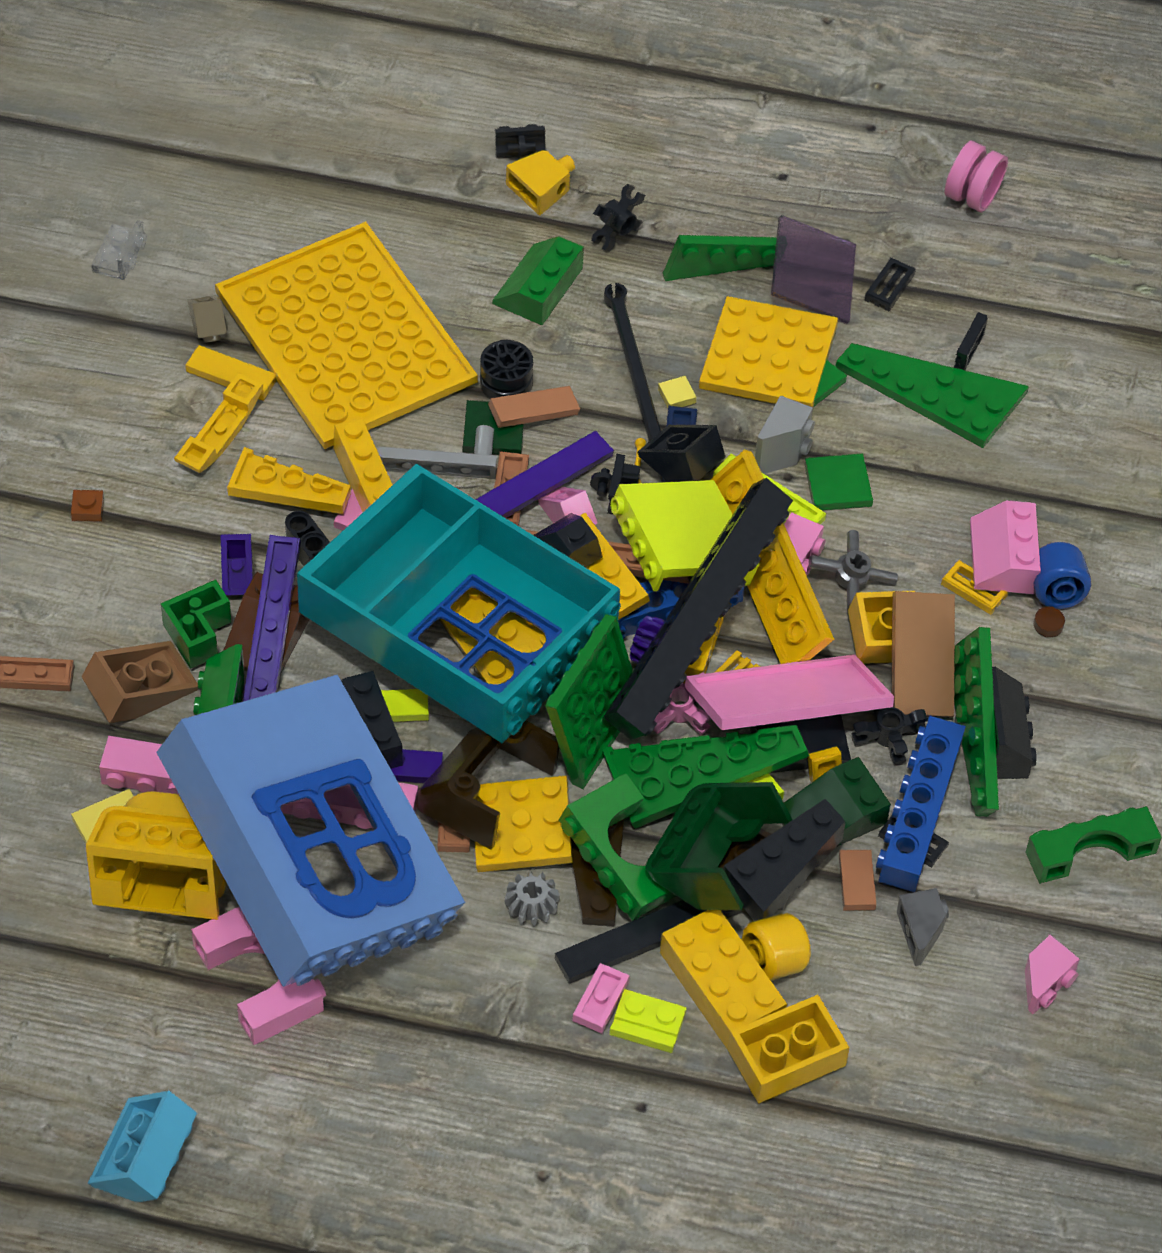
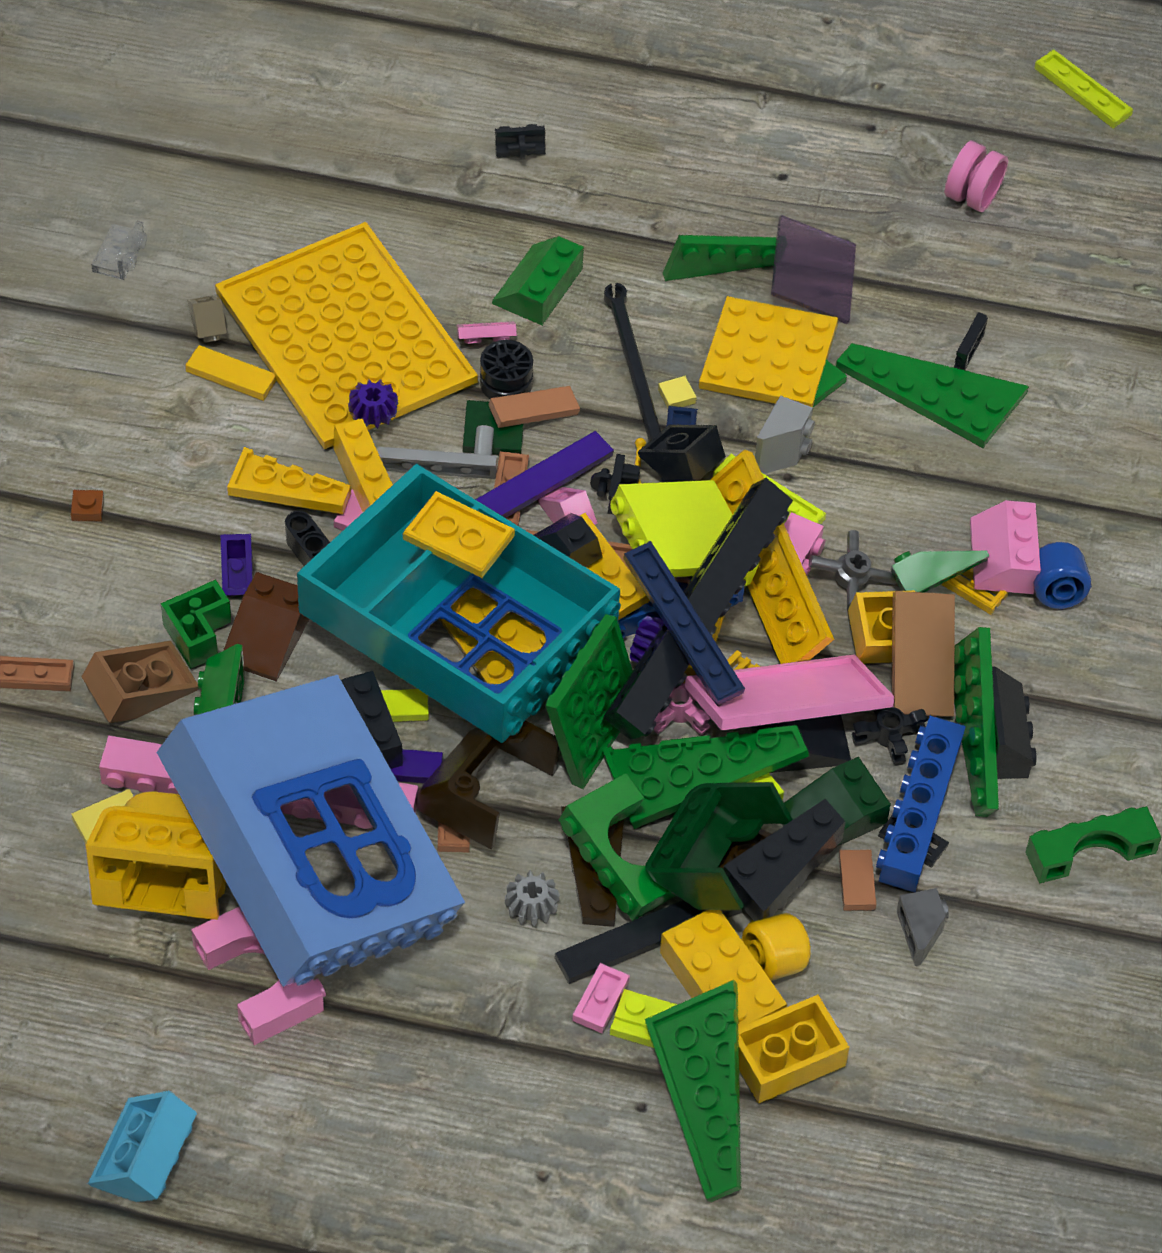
(222, 426): yellow slope -> none
(272, 616): dark purple tile -> none
(373, 403): none -> dark purple gear
(459, 534): none -> yellow tile
(474, 332): none -> bright pink plate
(527, 824): yellow plate -> none
(540, 179): yellow torso -> none
(618, 217): black pin -> none
(684, 623): none -> dark blue tile
(701, 1068): none -> green wing
(823, 761): yellow tile -> none
(838, 482): green tile -> none
(881, 299): black tile -> none
(932, 568): none -> slope
(1047, 971): bright pink slope -> none
(1049, 621): reddish brown tile -> none
(1083, 88): none -> neon yellow tile

